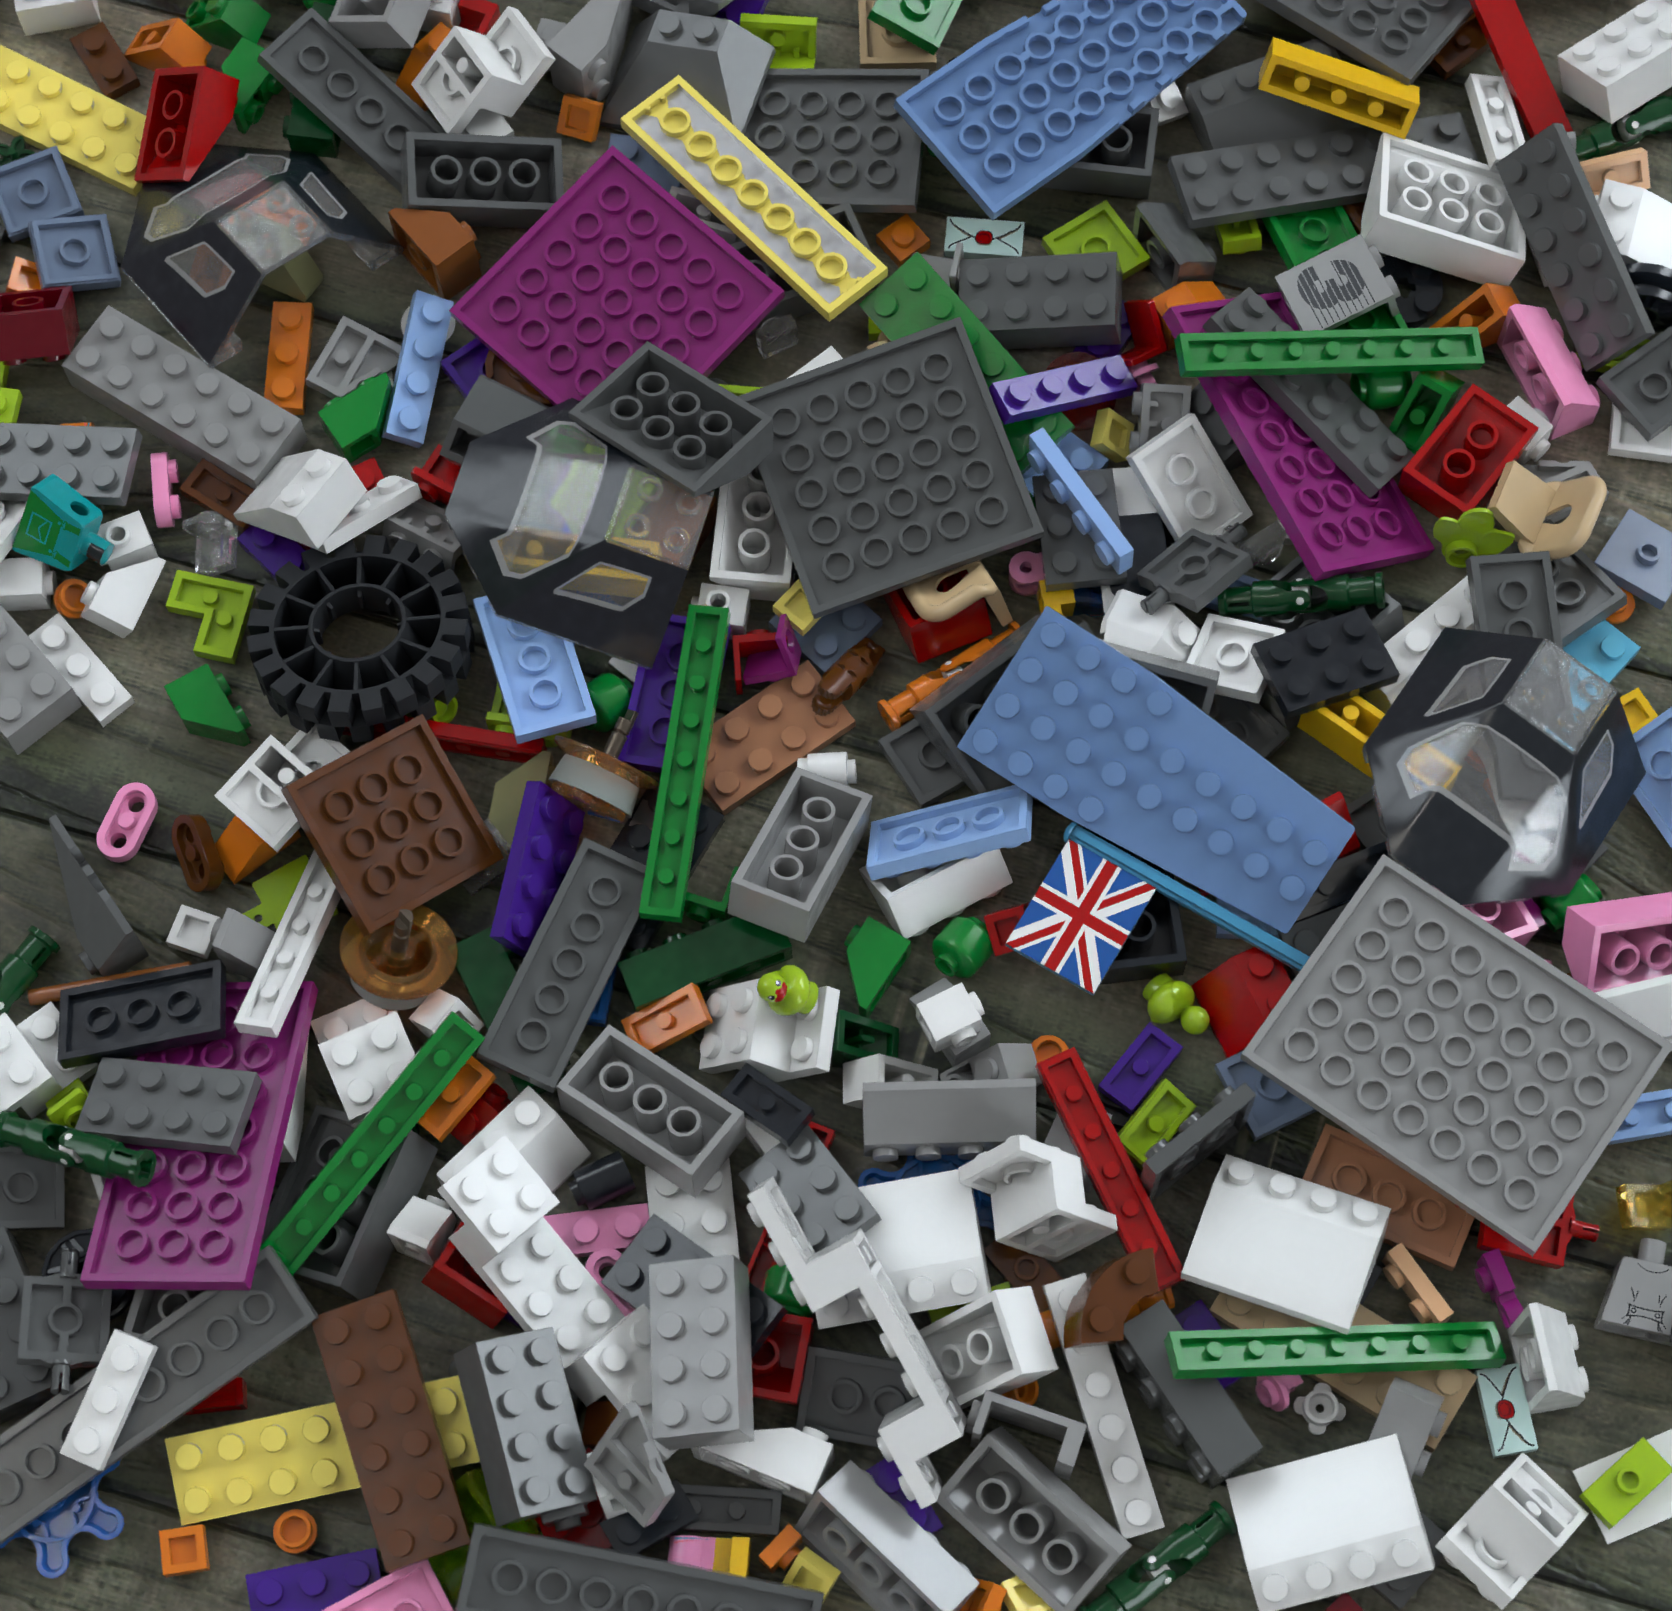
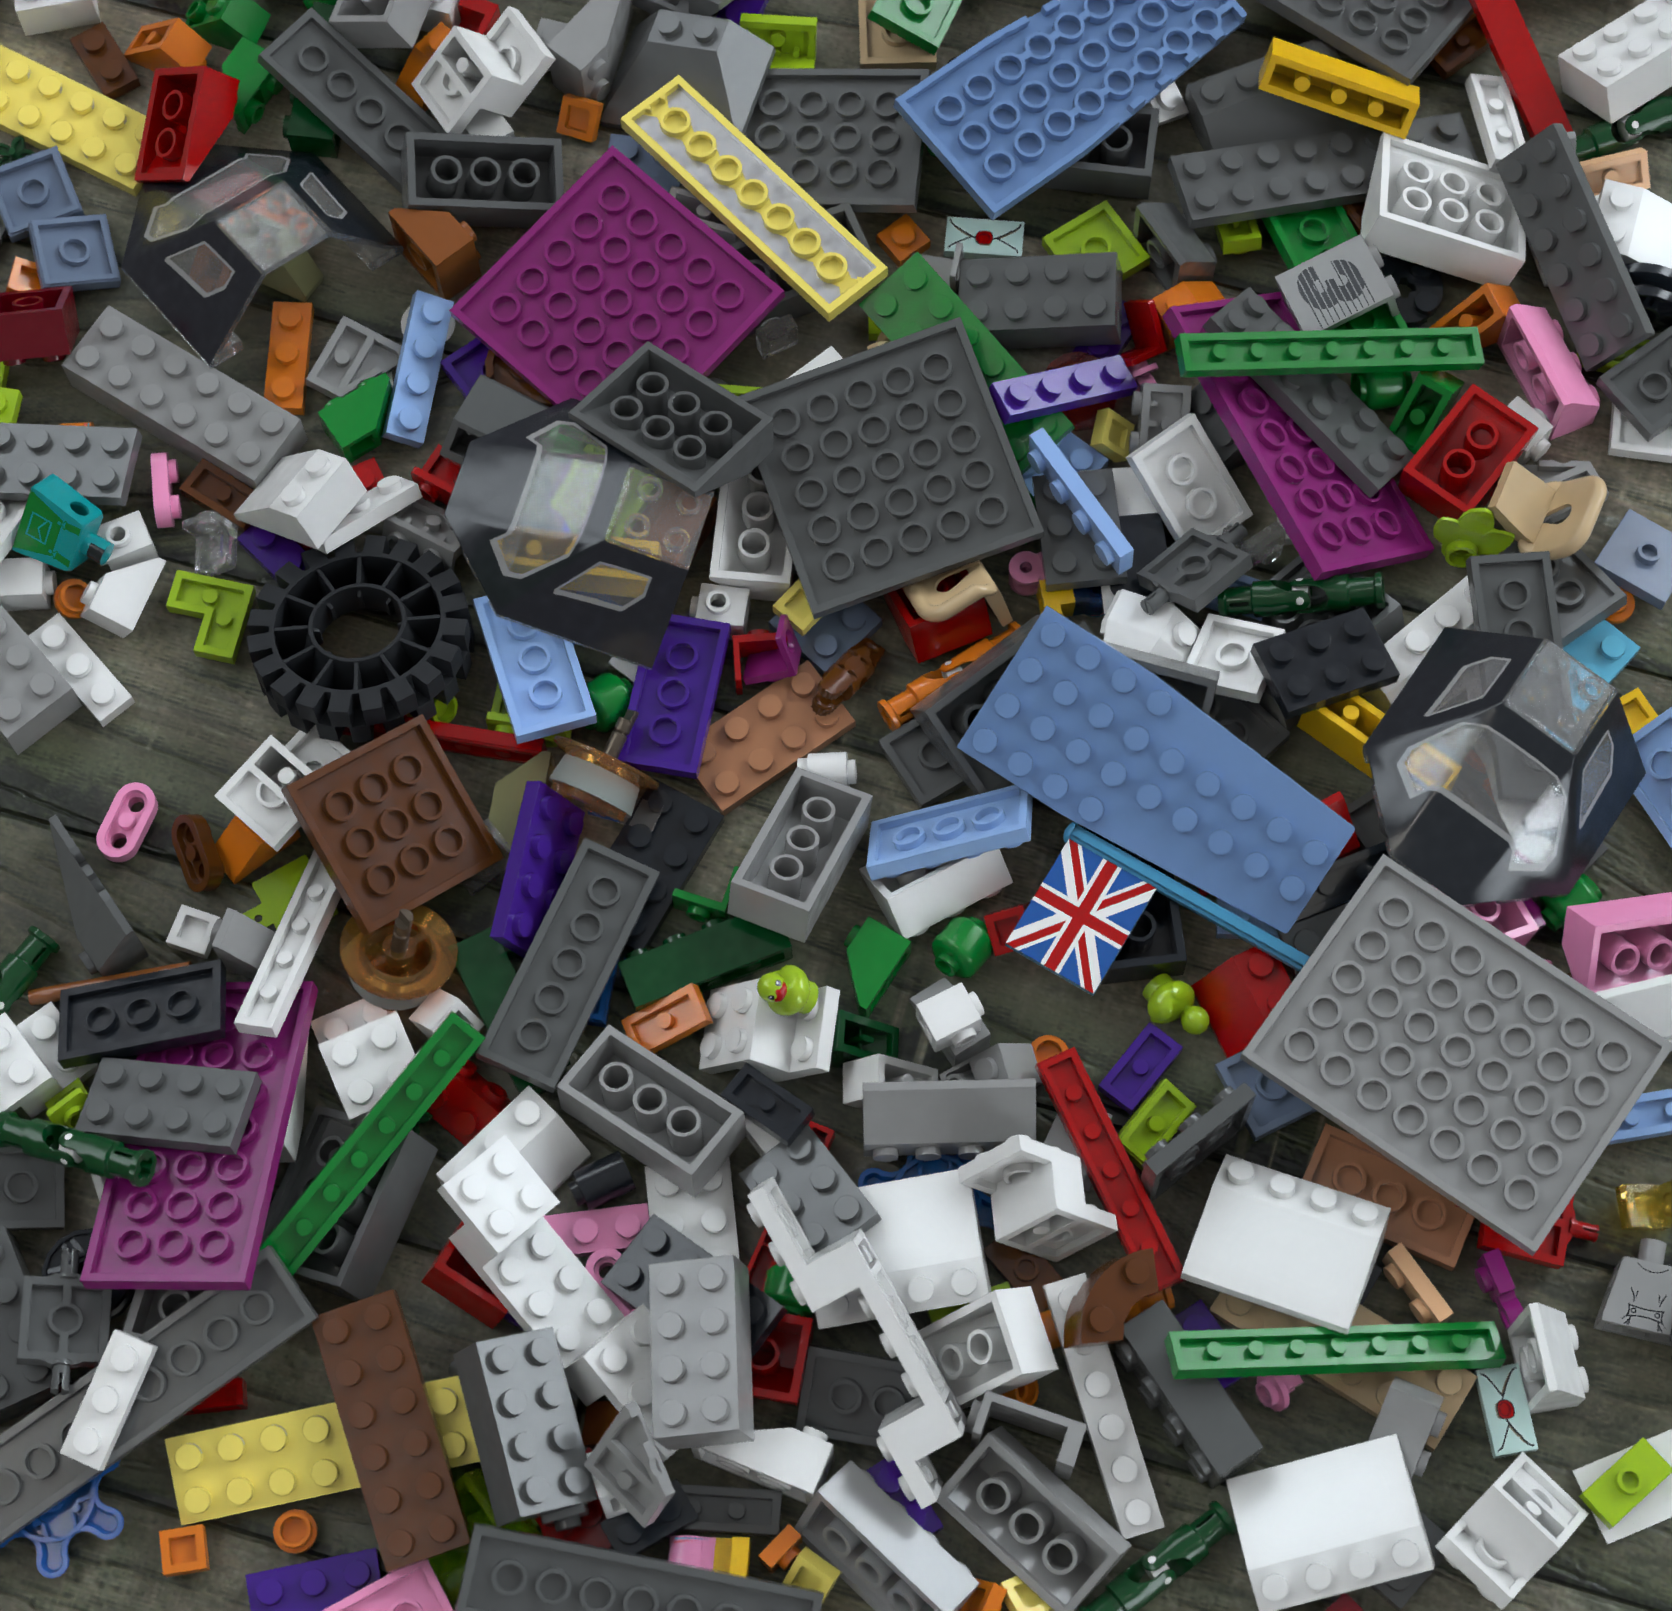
(205, 709): green slope -> none
(422, 1228): white slope -> none
(457, 1099): orange plate -> none
(684, 764): green plate -> none
(1321, 1396): white plate -> none

